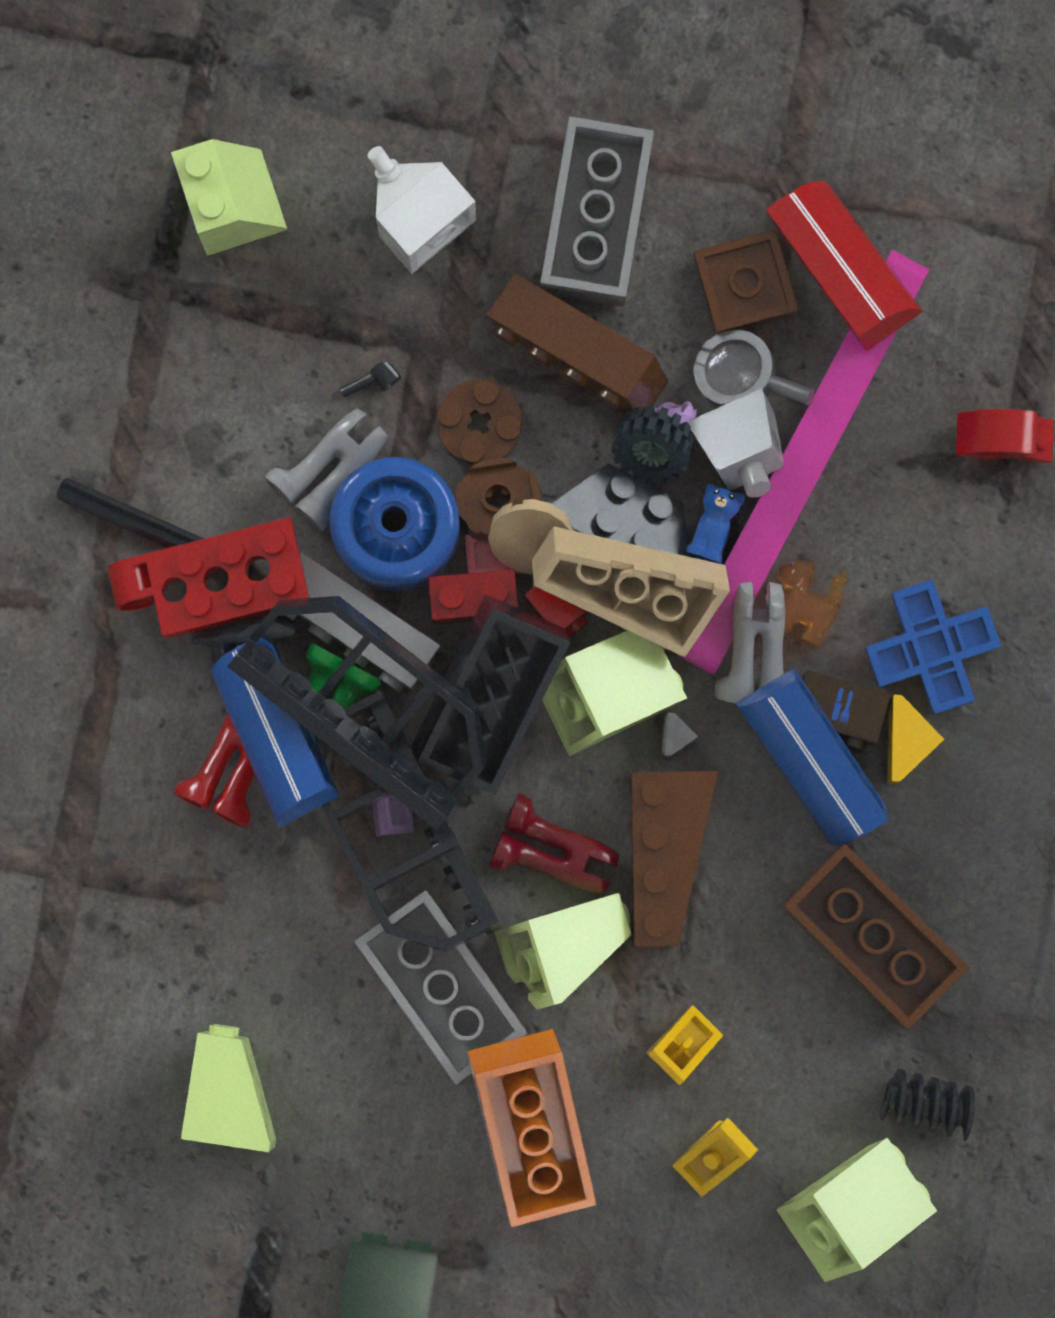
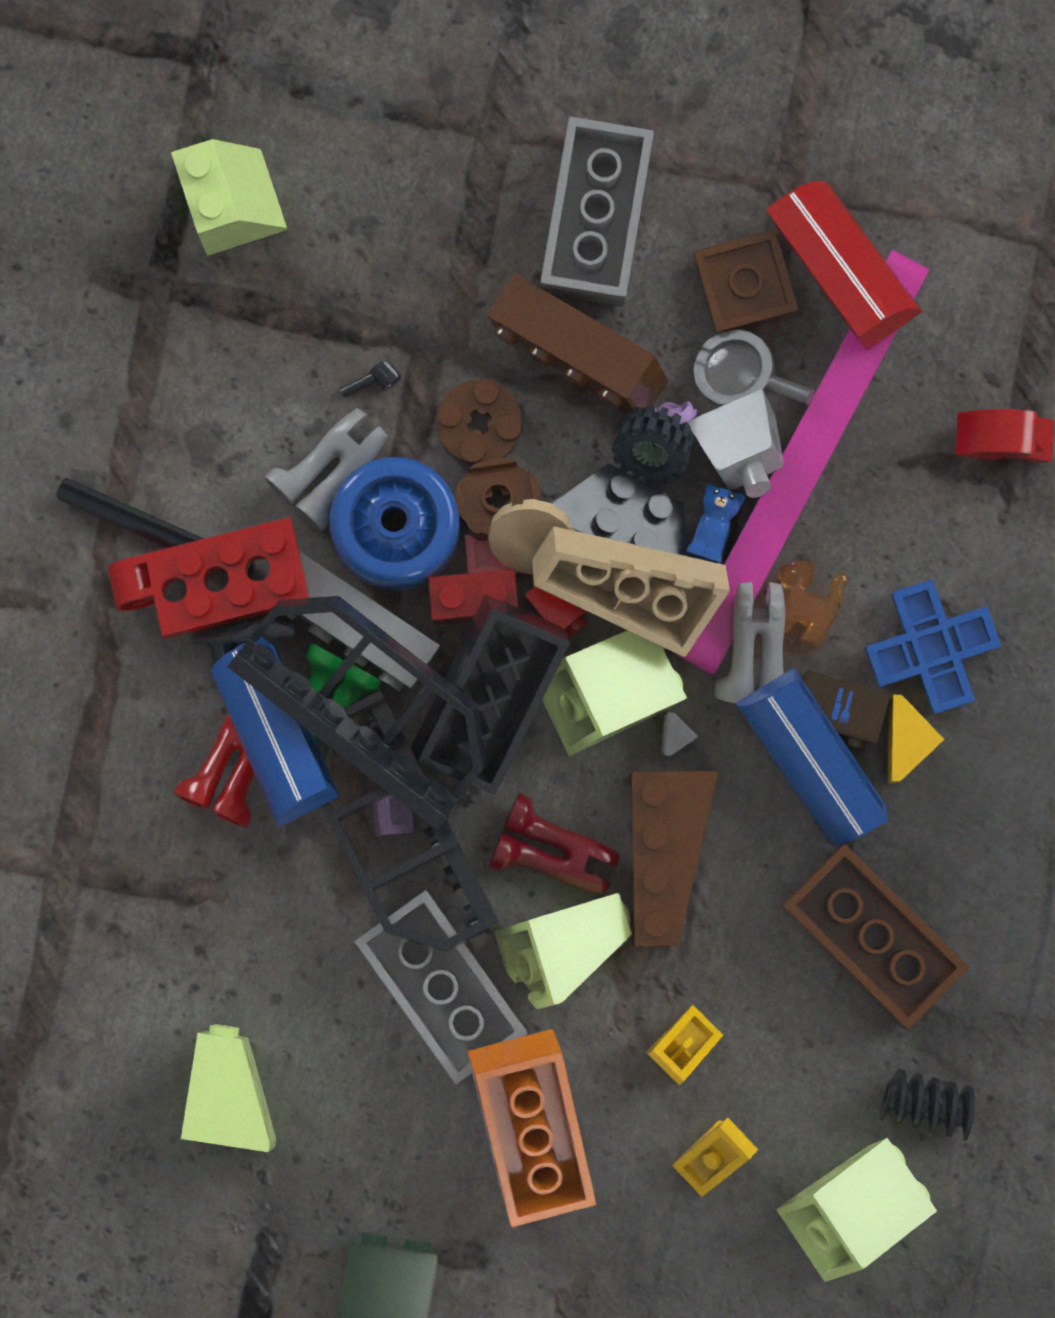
(418, 208): white piece -> none

